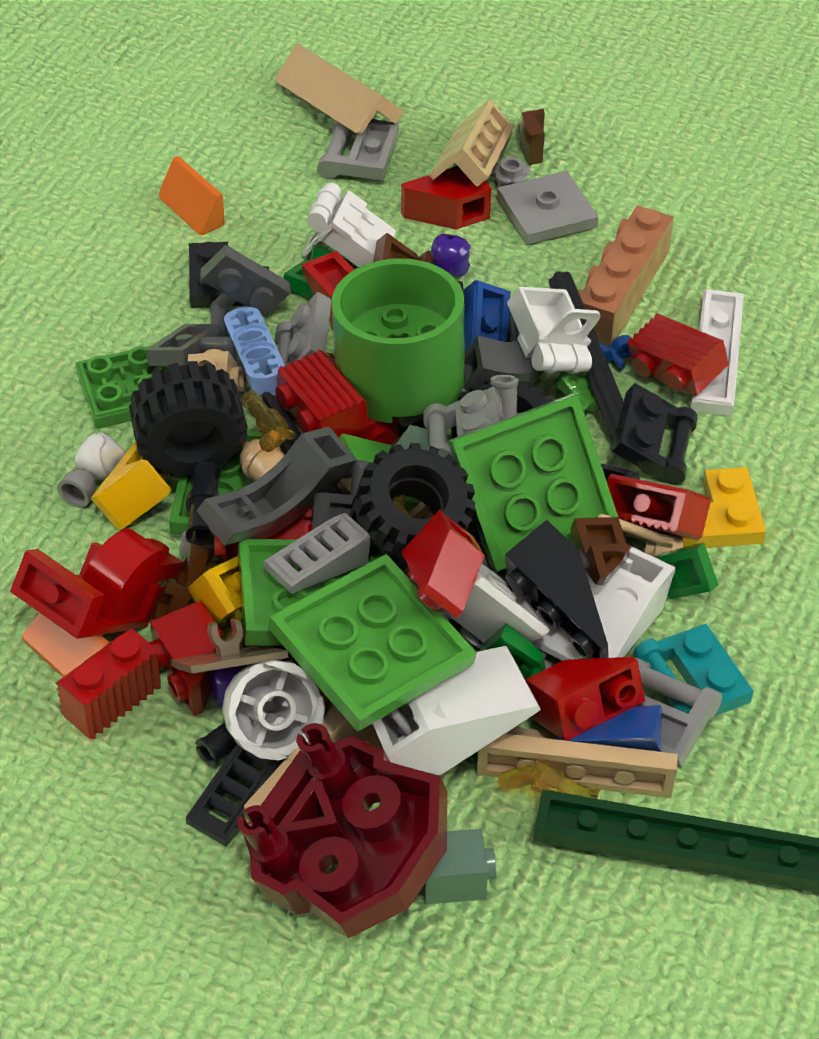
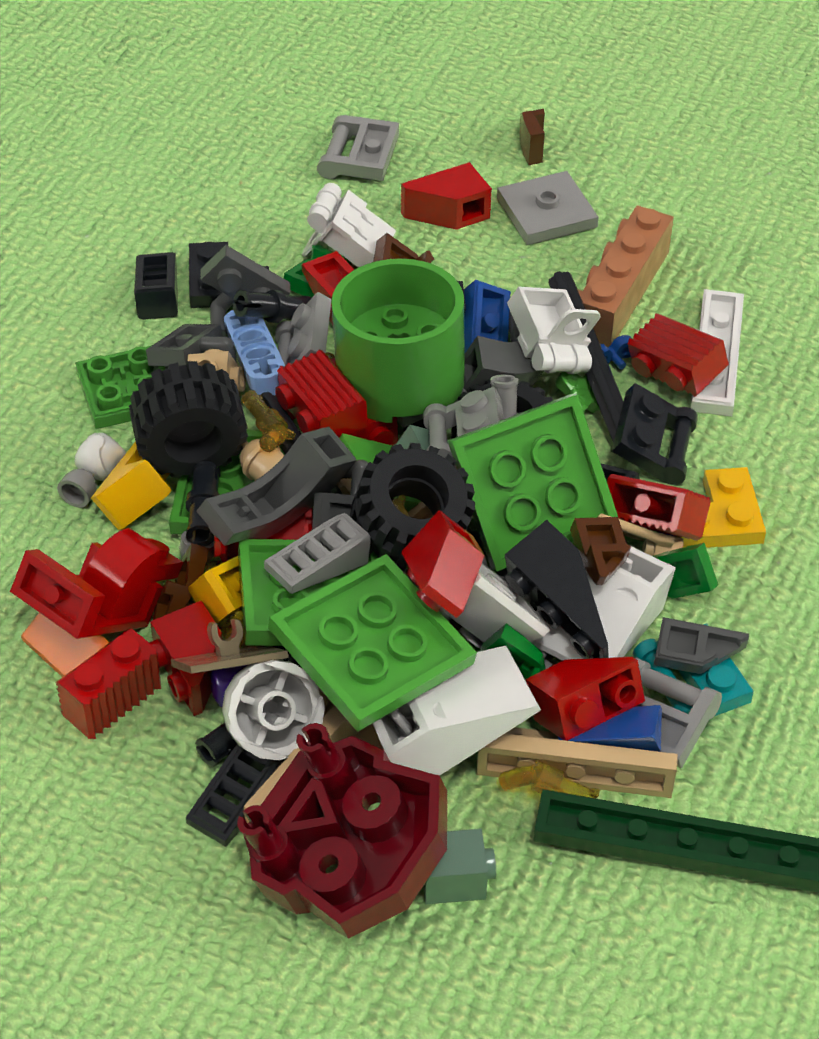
(156, 285): none -> black slope
(192, 197): orange slope -> none
(271, 305): none -> black pin
(333, 91): tan panel -> none
(451, 254): dark purple piece -> none
(476, 143): tan panel -> none
(510, 171): light grey plate -> none
(696, 646): none -> dark grey tile

